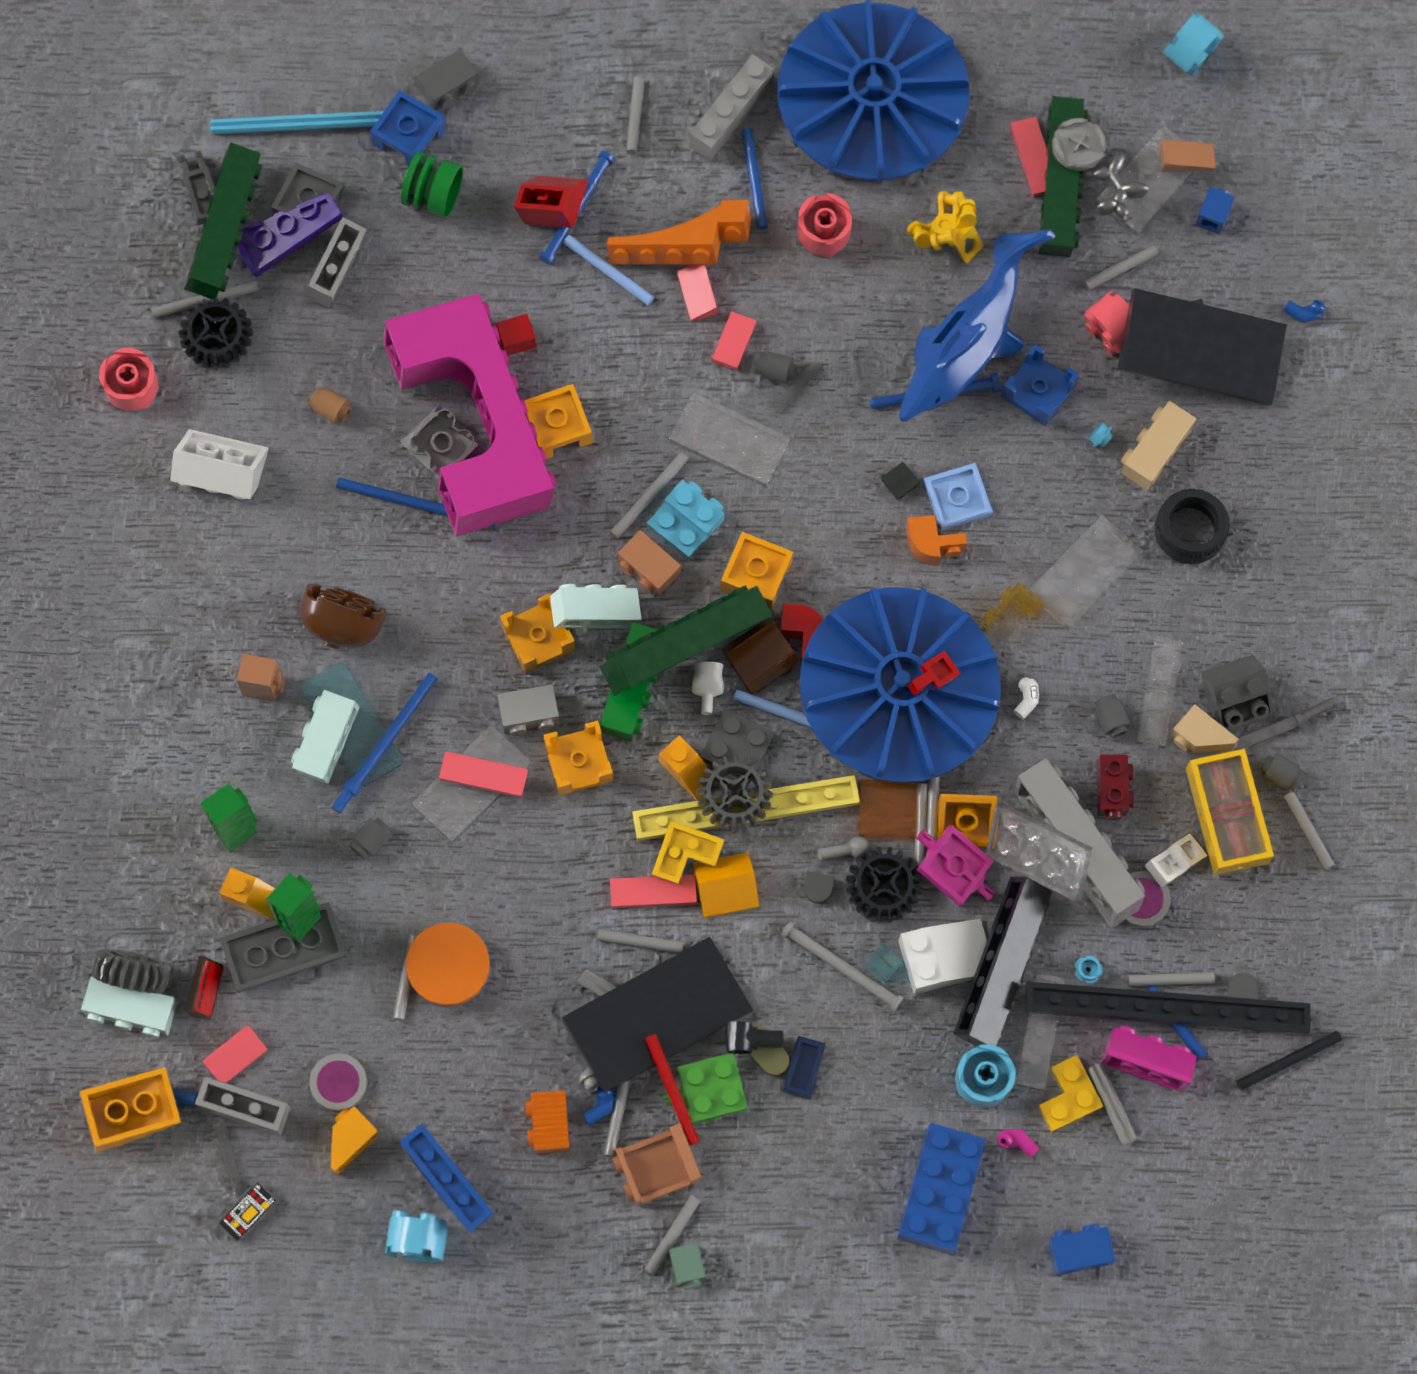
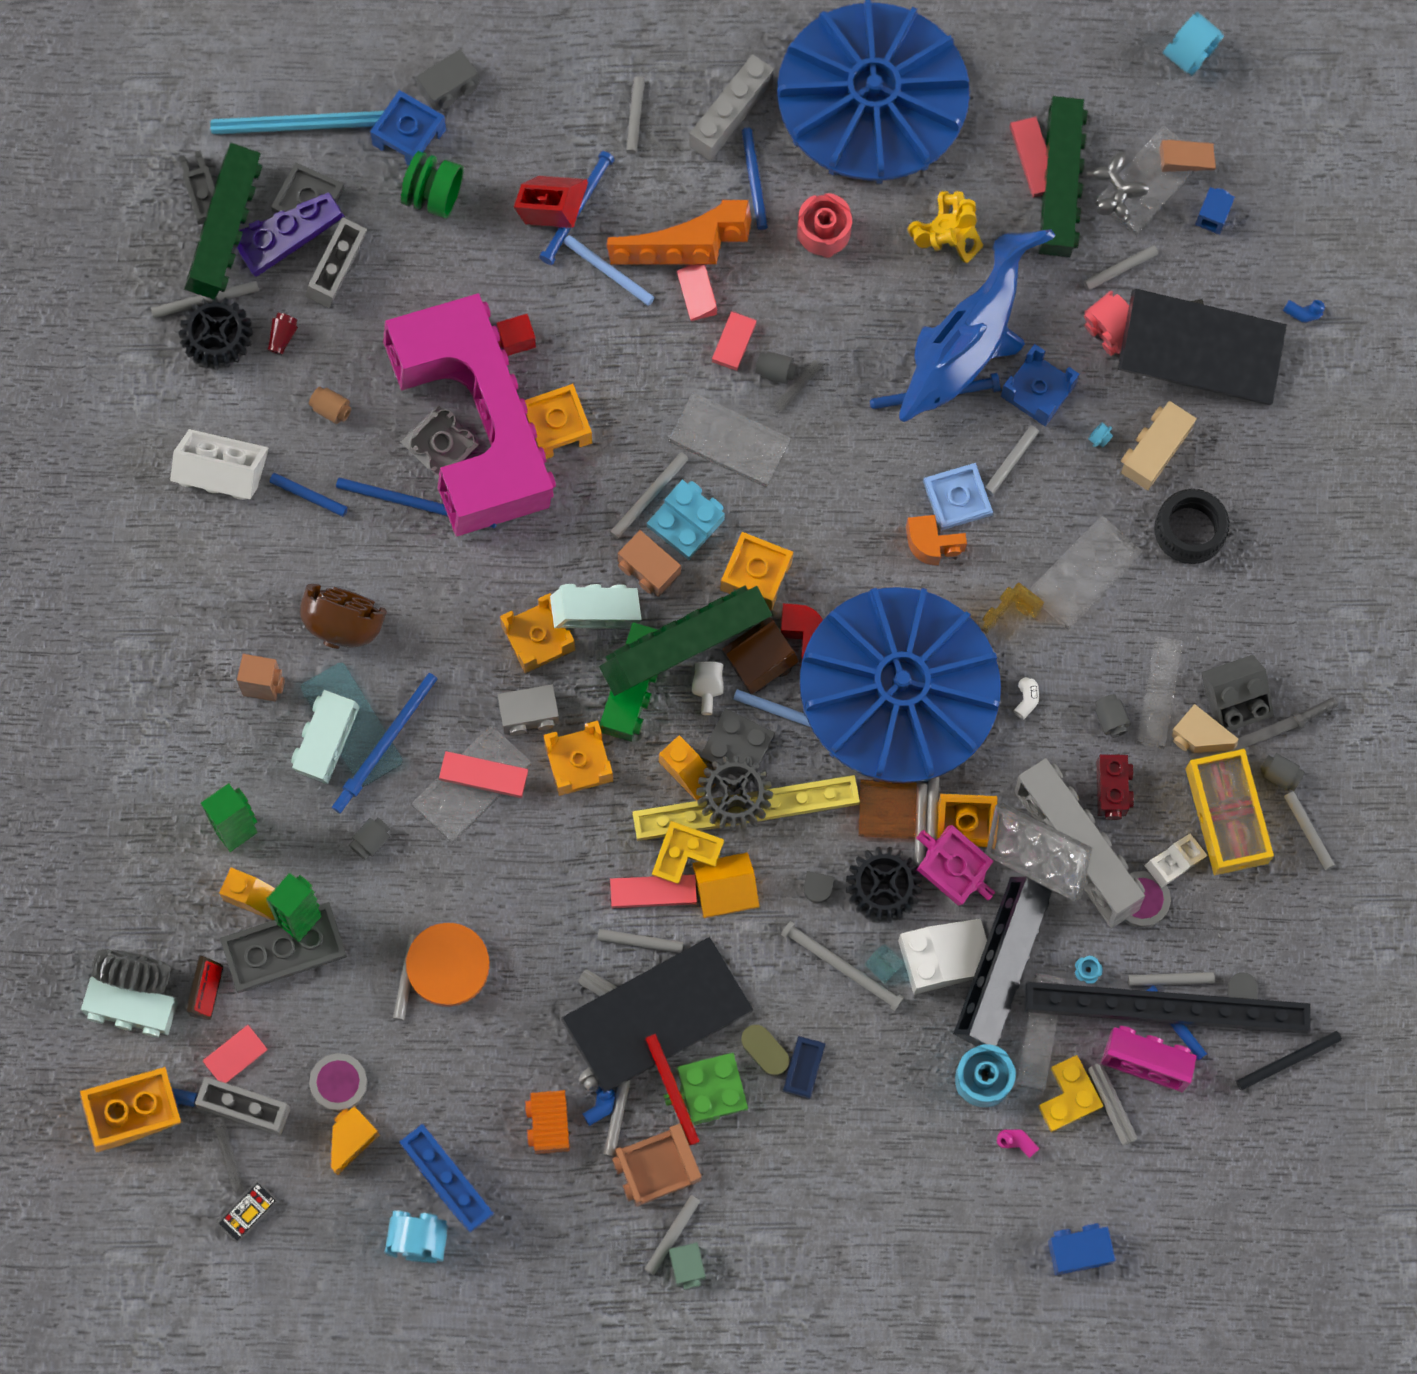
(115, 376): coral brick -> none
(281, 332): none -> dark red cone
(308, 494): none -> blue bar
(743, 1038): black pin -> none
(855, 848): light grey bar -> none
(900, 481): pearl dark grey tile -> none
(937, 672): red plate -> none
(941, 1189): blue brick -> none
(1011, 460): none -> light grey bar
(1078, 144): light grey tile -> none

